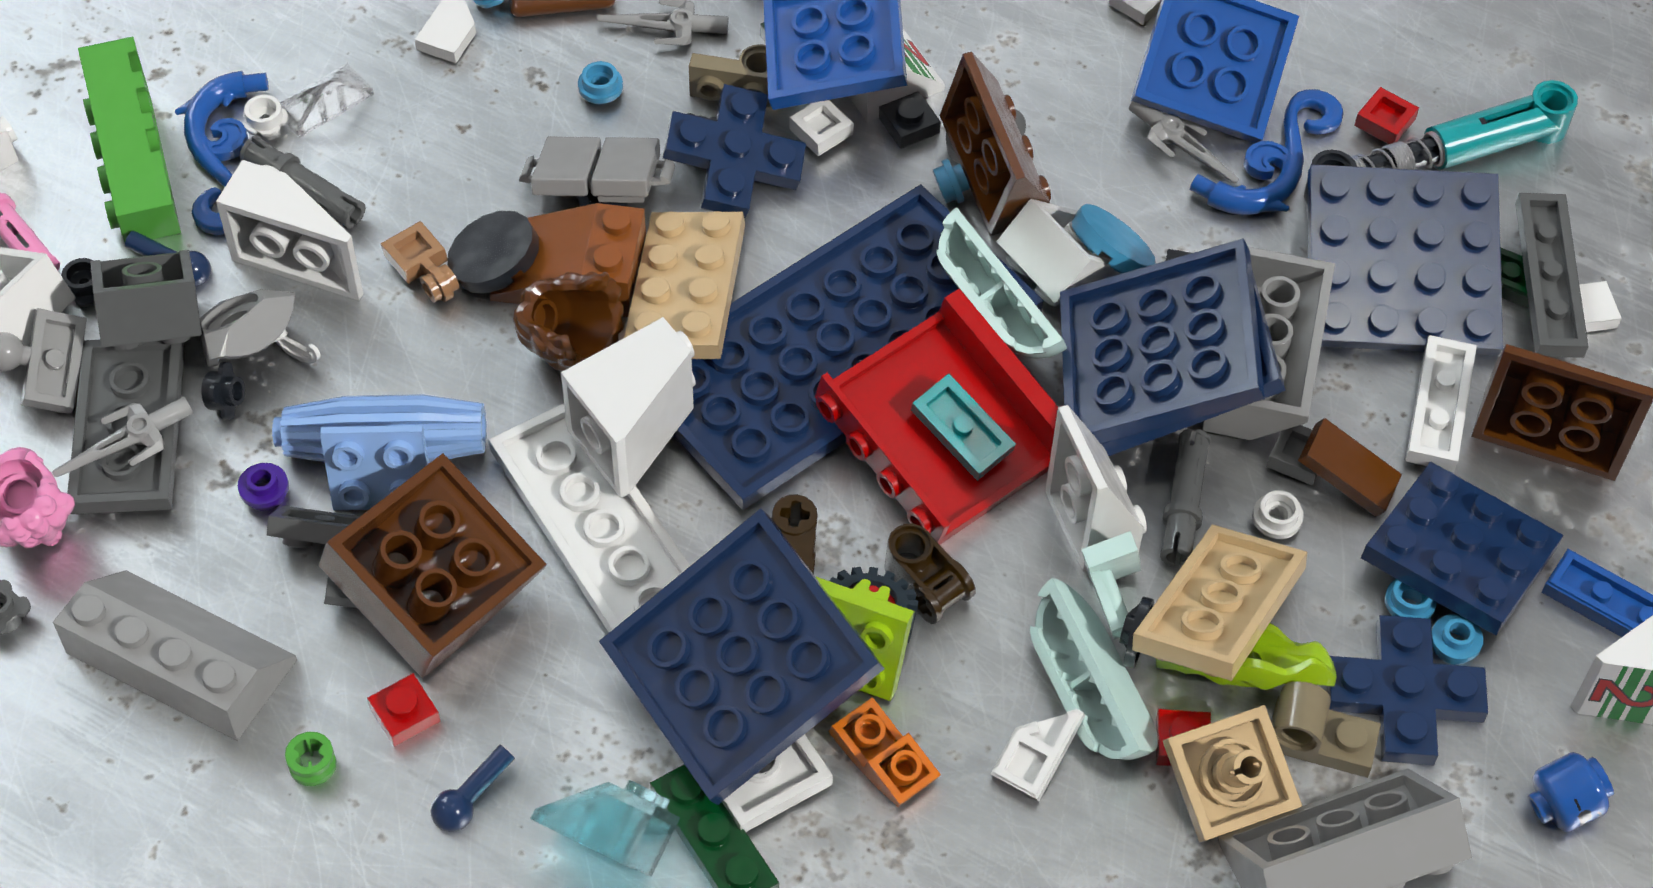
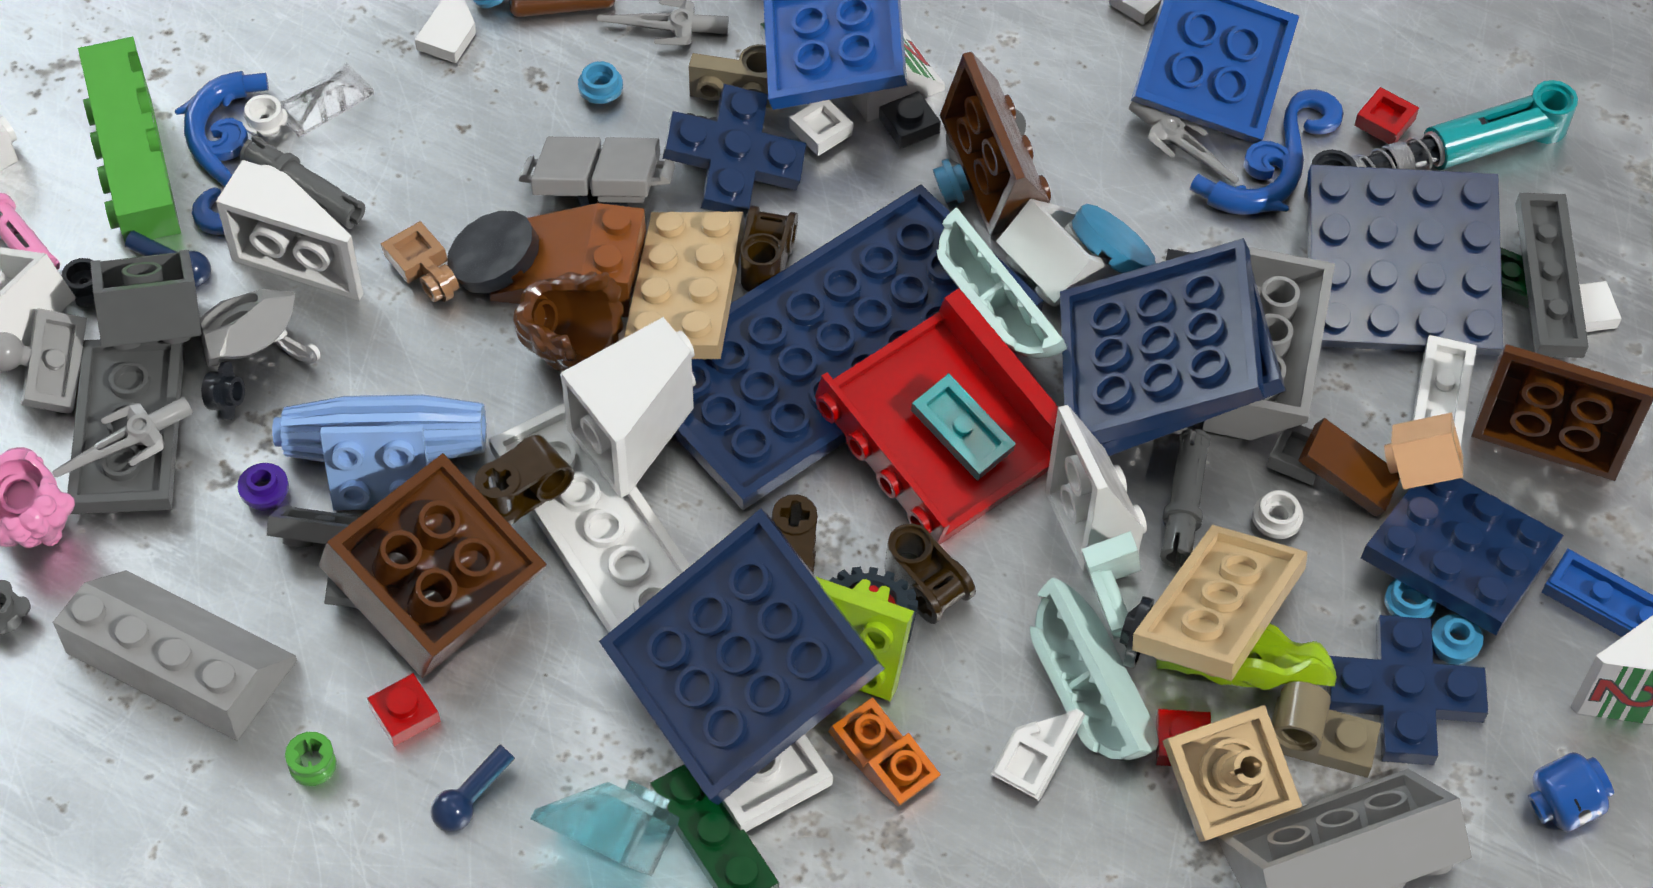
(525, 477): none -> dark brown piece
(766, 245): none -> dark brown piece
(1425, 451): none -> light nougat brick

